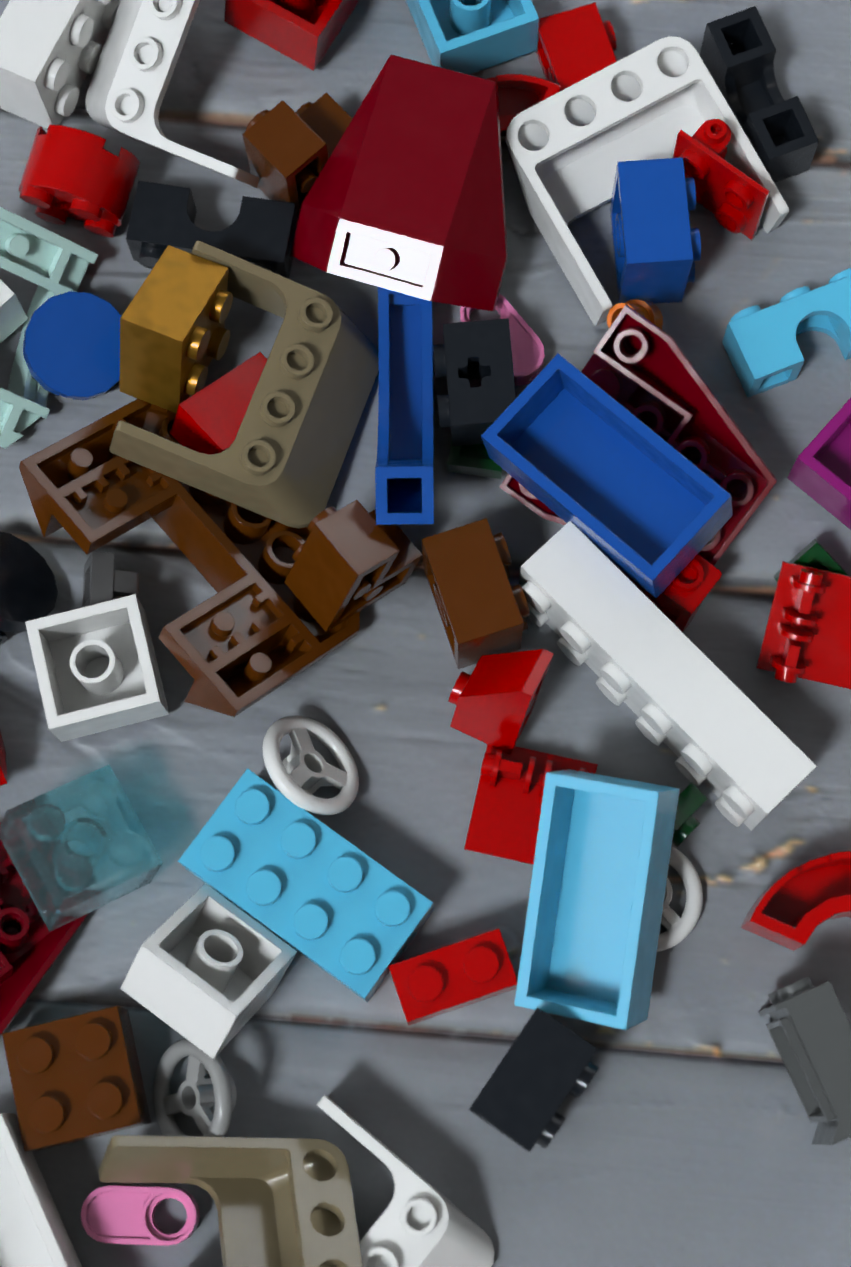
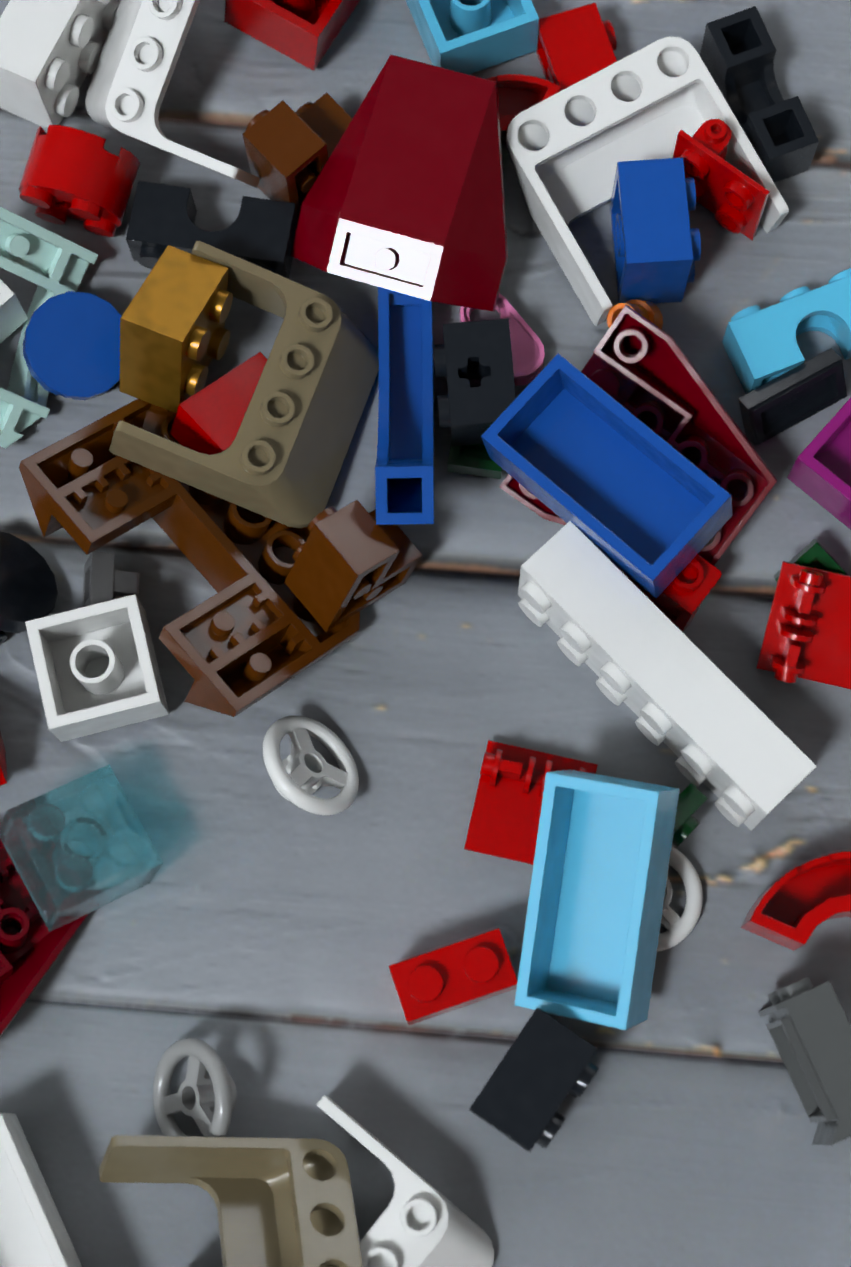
(76, 1078): reddish brown brick -> none
(127, 1215): bright pink piece -> none
(208, 970): white brick -> none
(307, 885): medium azure piece -> none
(473, 591): reddish brown brick -> none
(499, 696): red slope -> none
(793, 397): none -> black tile

